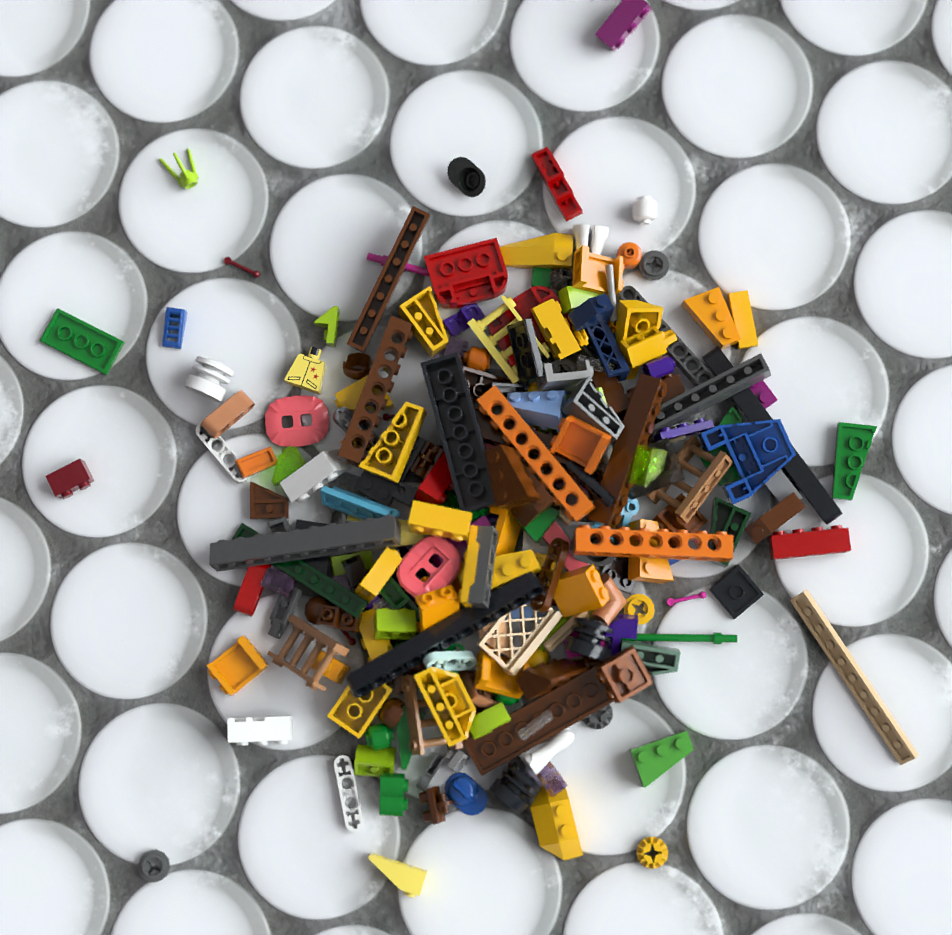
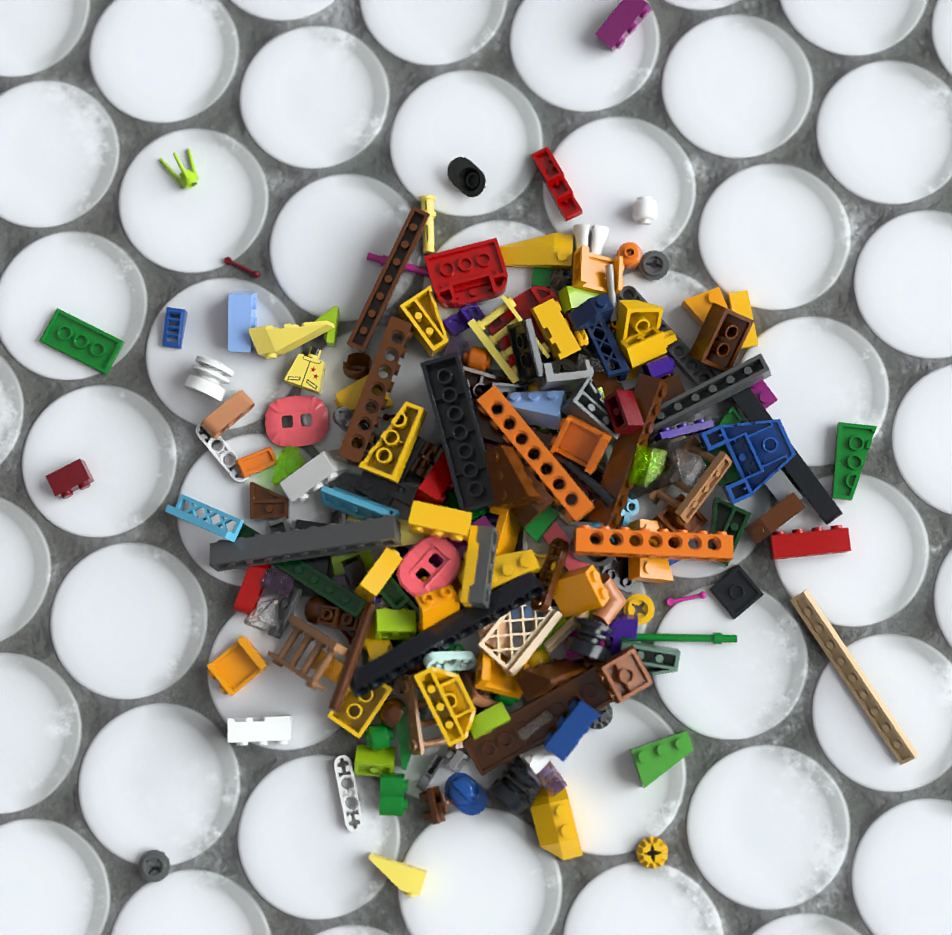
(200, 522): none -> medium azure fence
(241, 317): none -> light blue wedge
(264, 615): none -> clear slope
(278, 341): none -> light yellow wedge
(352, 657): none -> reddish brown axle
(427, 205): none -> light yellow pin
(570, 729): none -> blue wedge
(623, 412): none -> dark red brick
(690, 466): none -> clear slope
(721, 337): none -> reddish brown slope

